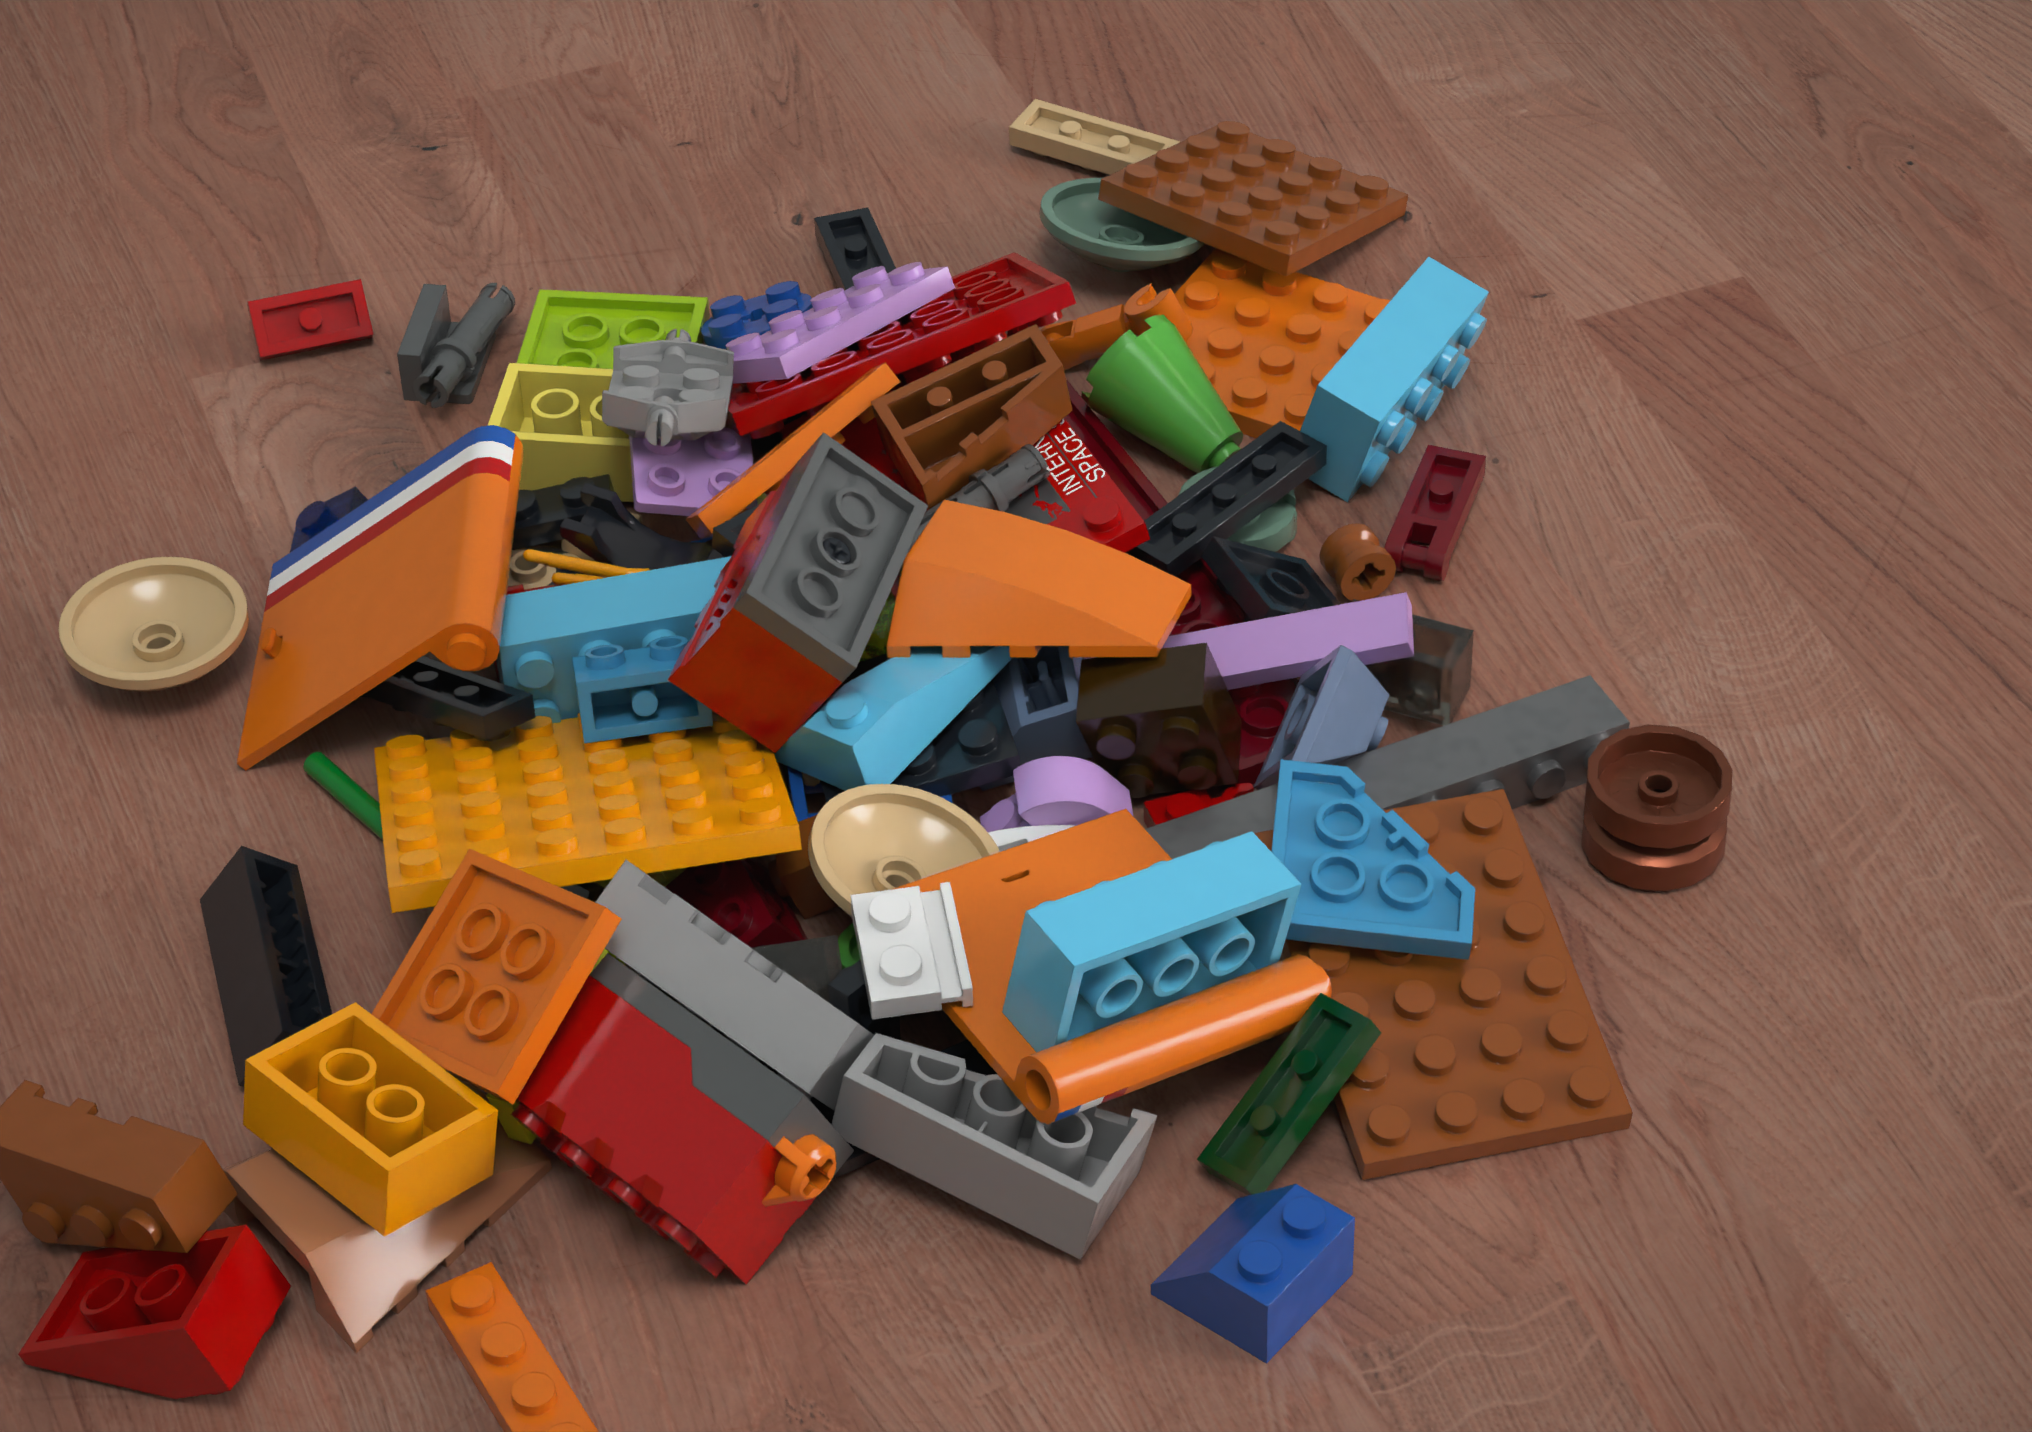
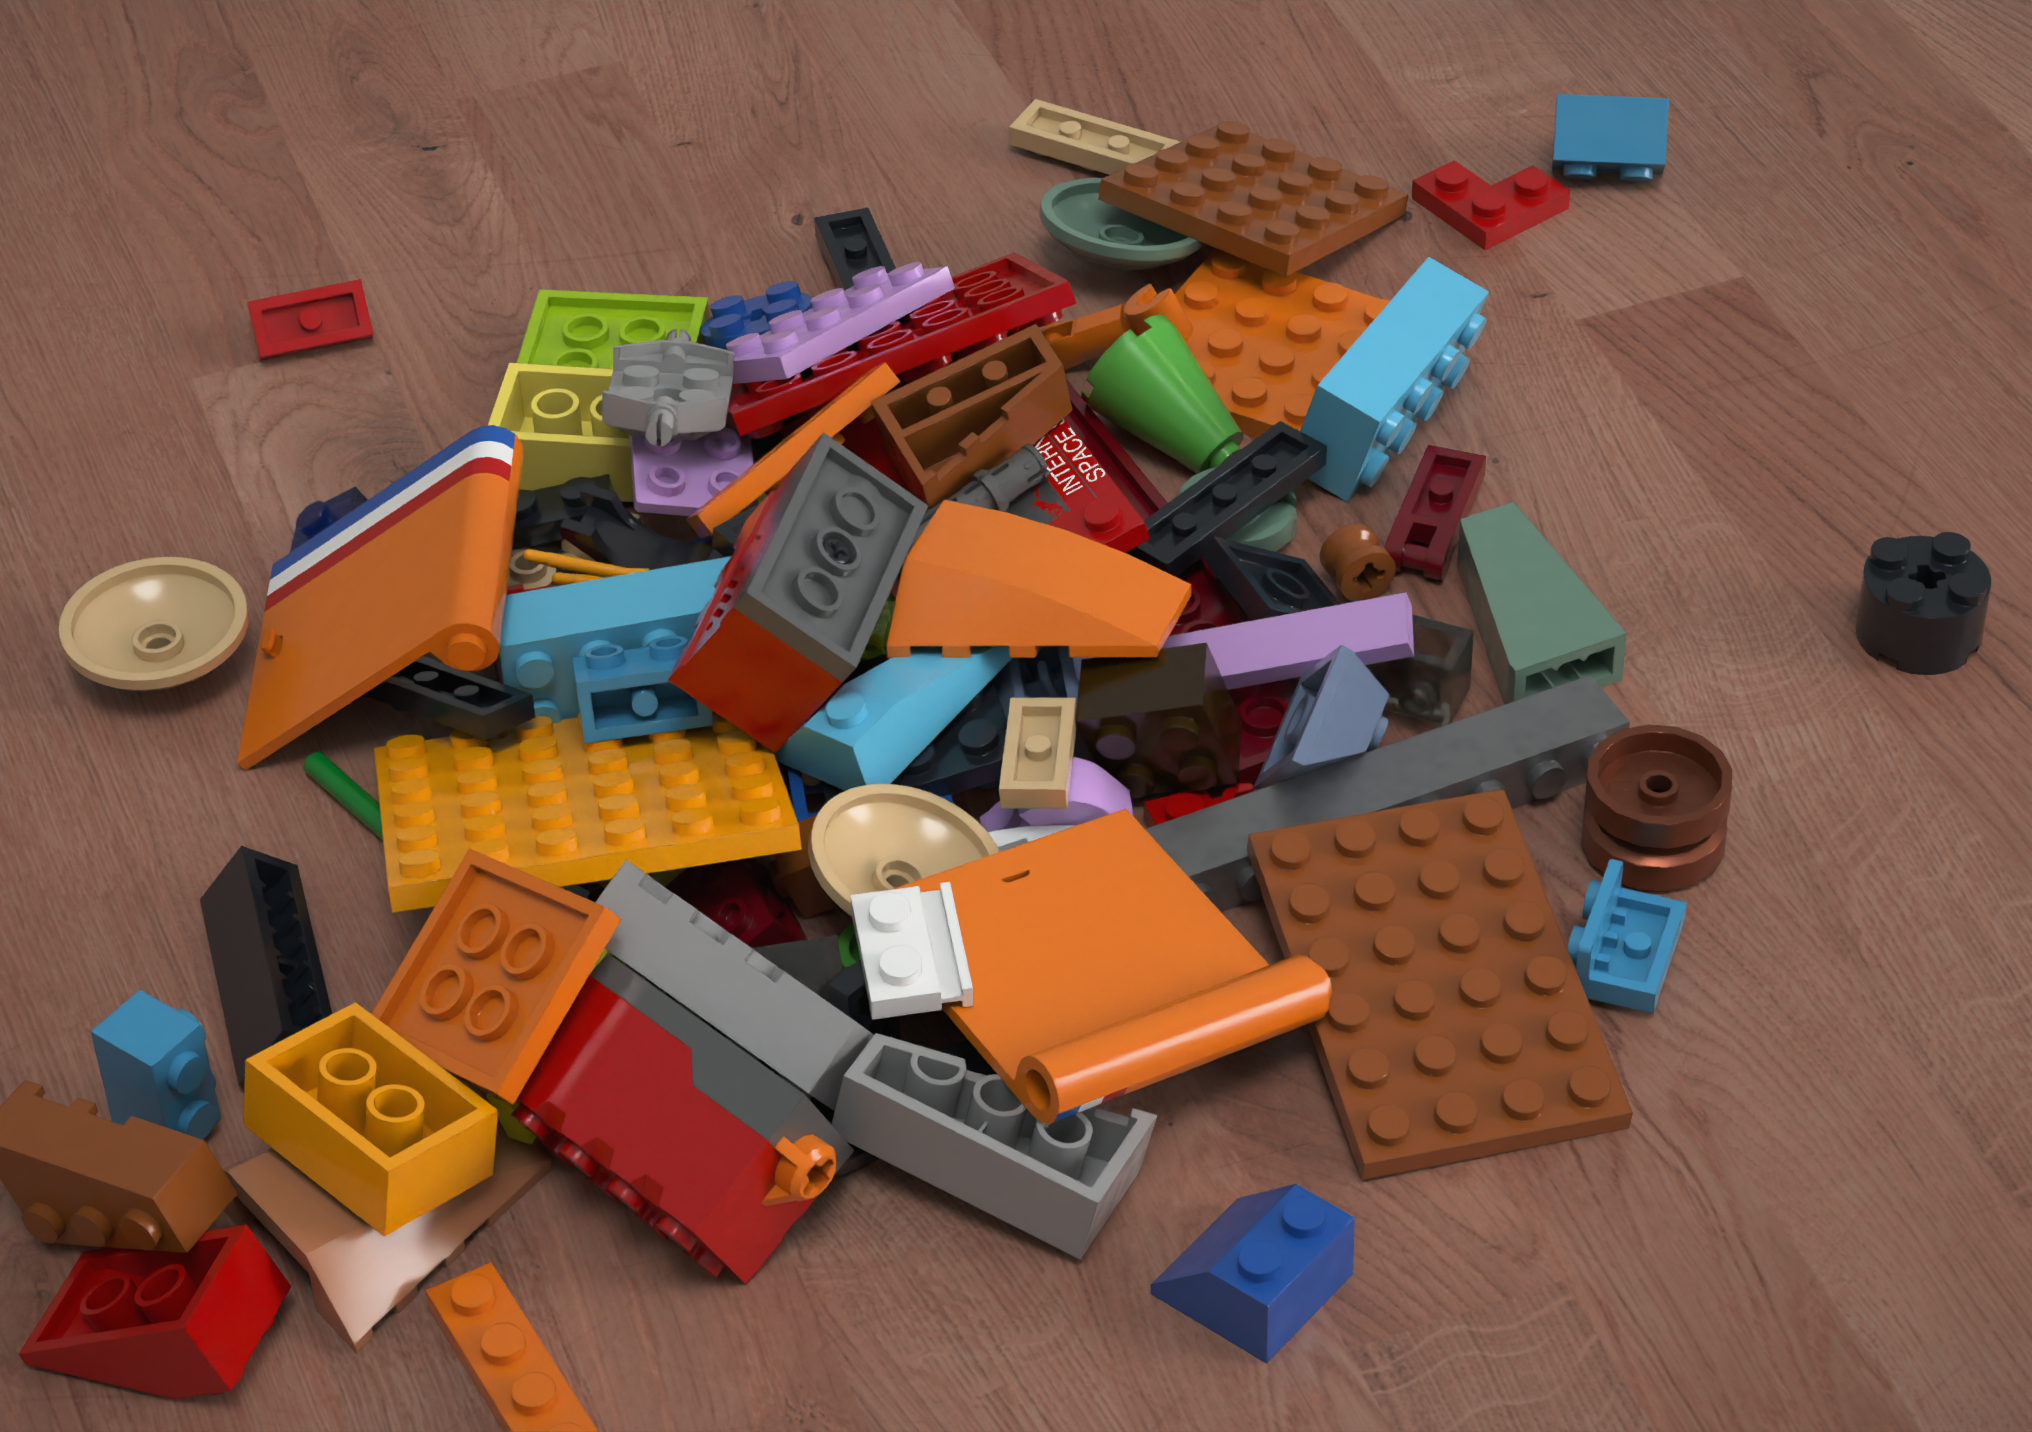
(156, 1066): none -> dark azure brick
(426, 327): dark grey panel -> none
(455, 356): dark grey pin -> none
(1038, 753): none -> tan plate
(1148, 939): medium azure brick -> none
(1289, 1096): dark green plate -> none
(1364, 869): dark azure plate -> none
(1487, 211): none -> red plate
(1533, 608): none -> sand green slope
(1610, 136): none -> dark azure brick
(1625, 942): none -> dark azure bracket
(1923, 602): none -> black brick

